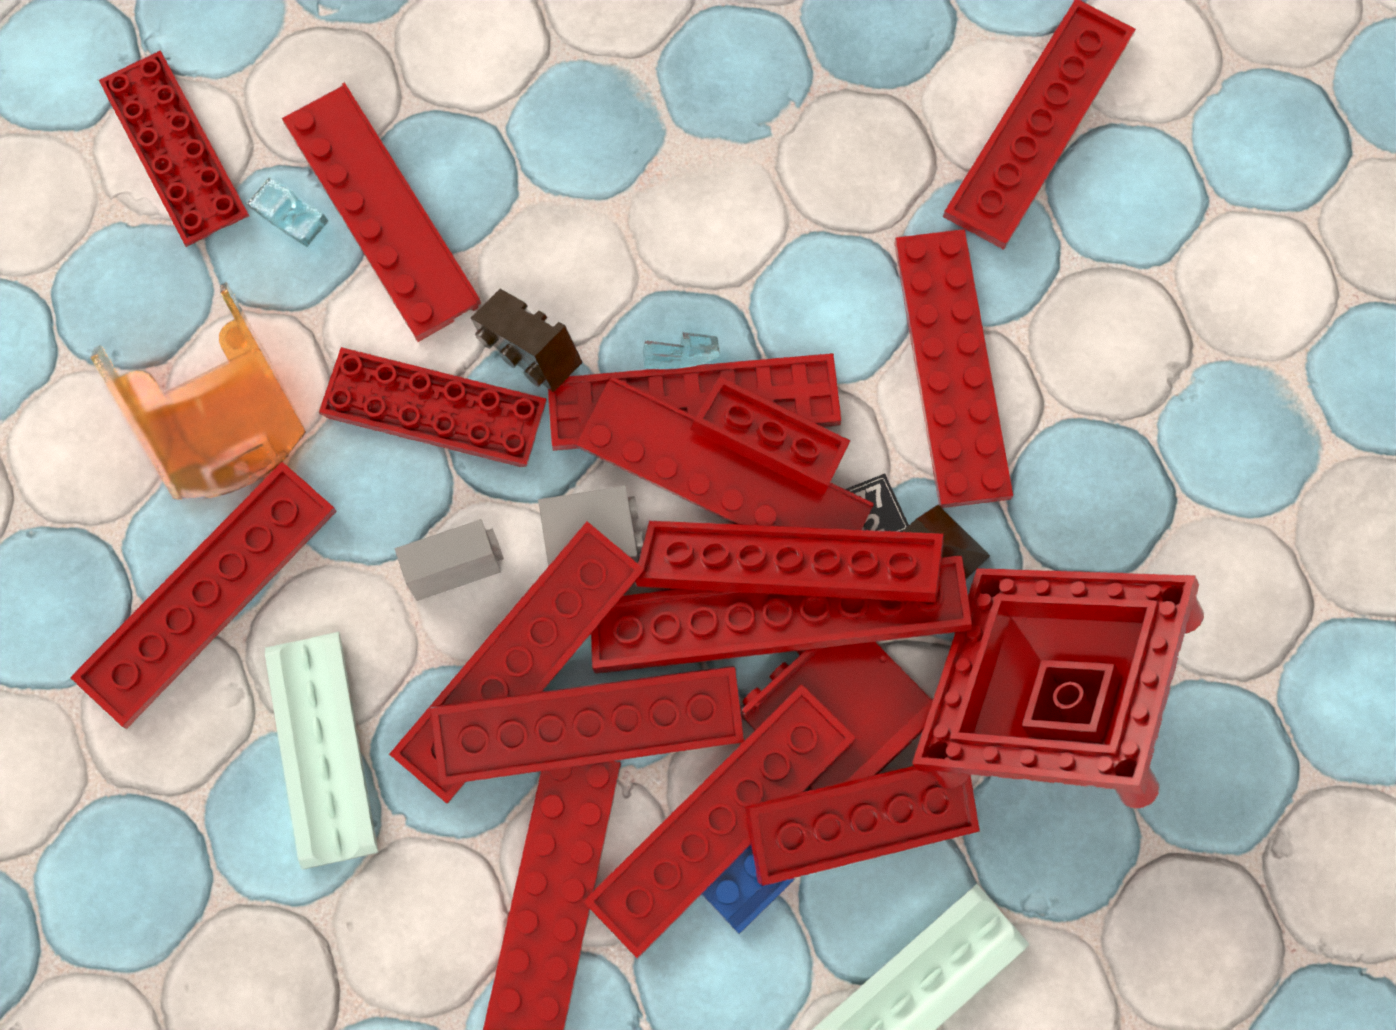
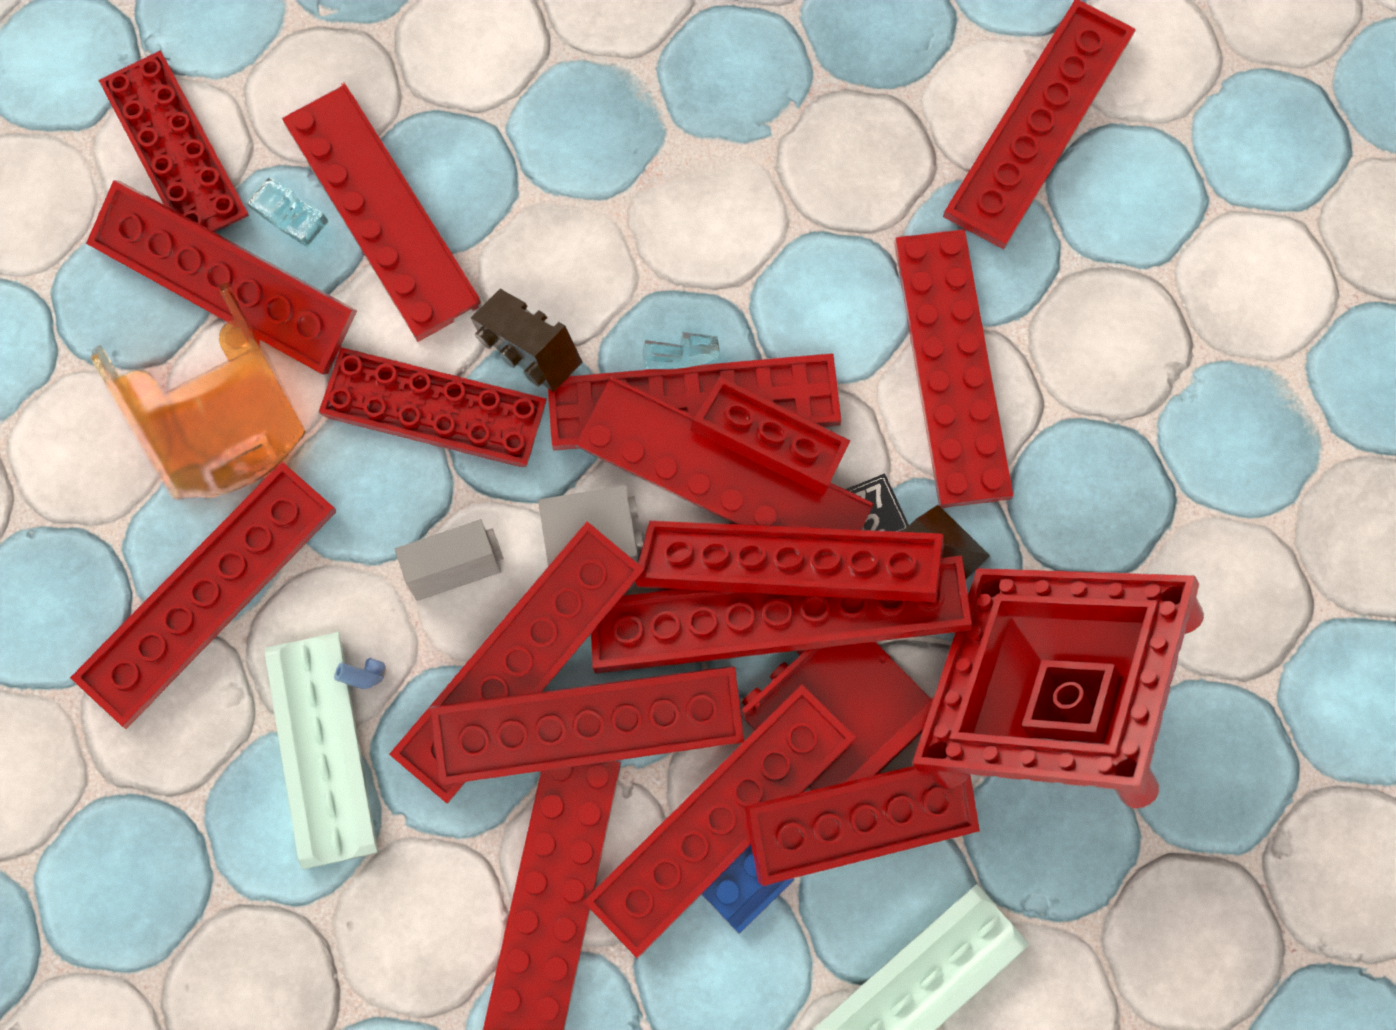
(197, 261): none -> red plate
(361, 678): none -> medium blue arm

